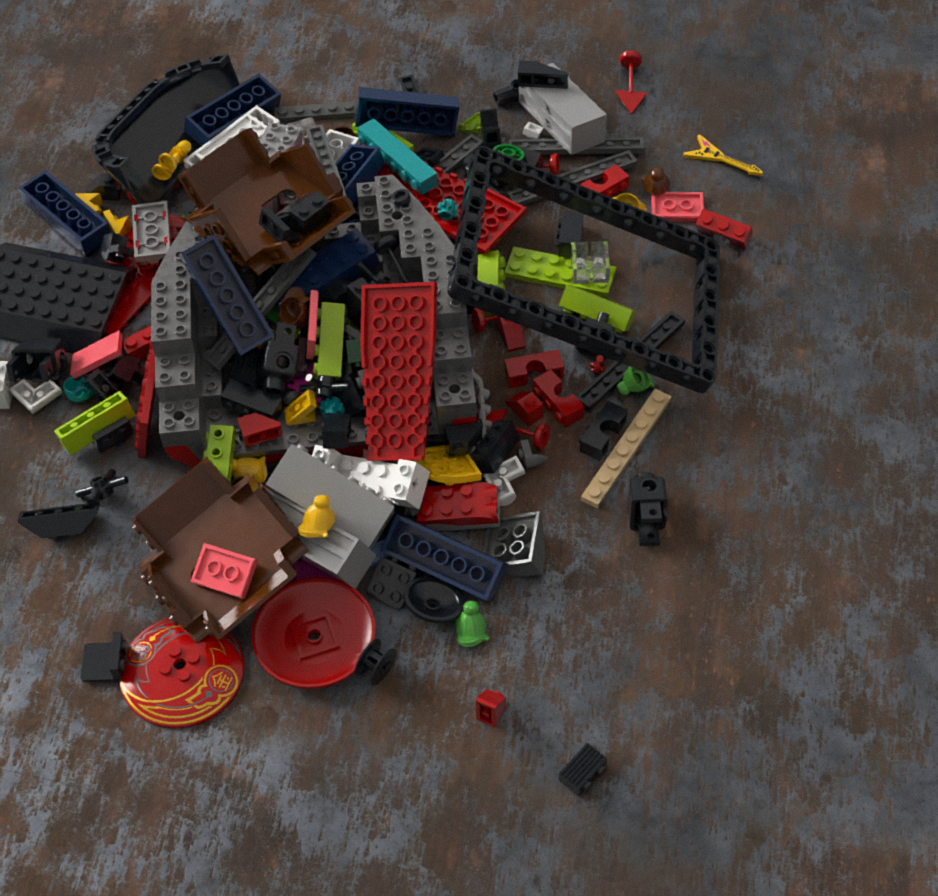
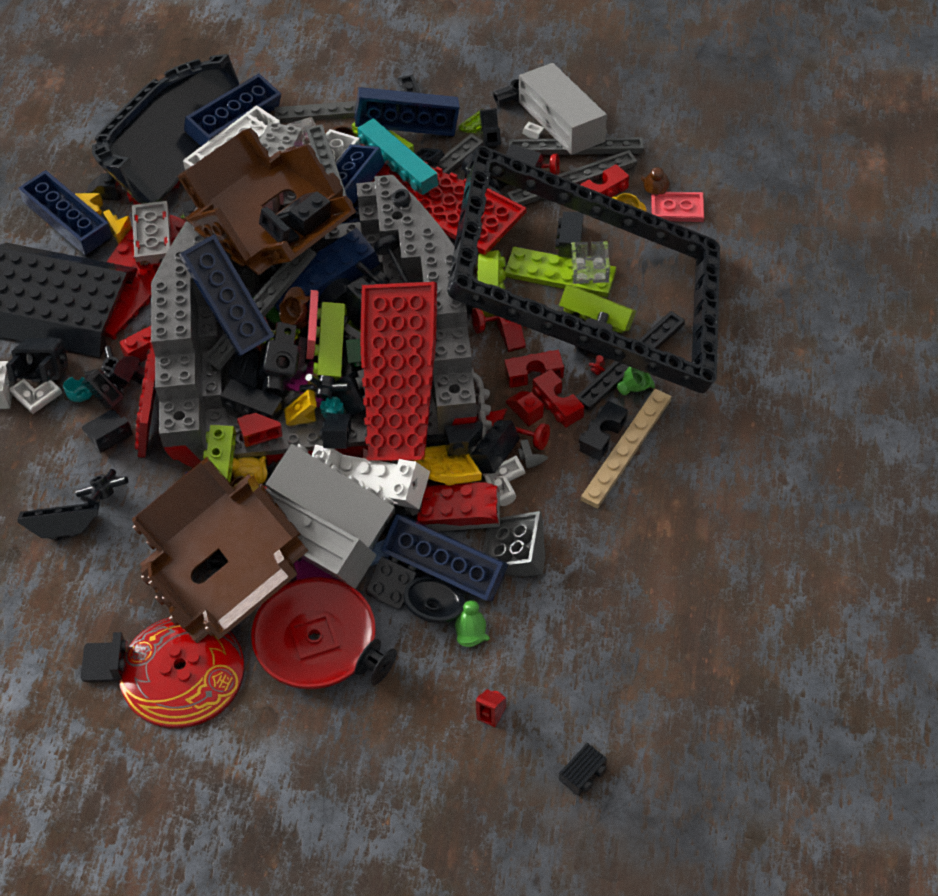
(79, 431): lime brick -> none
(96, 354): coral tile -> none
(115, 248): black brick -> none
(169, 161): yellow piece -> none
(224, 571): coral tile -> none
(317, 519): yellow hair -> none
(447, 209): teal gear -> none
(510, 150): green wheel -> none
(541, 75): black slope -> none
(630, 98): red piece -> none
(646, 496): black piece -> none
(711, 153): yellow piece -> none
(734, 231): red arch -> none

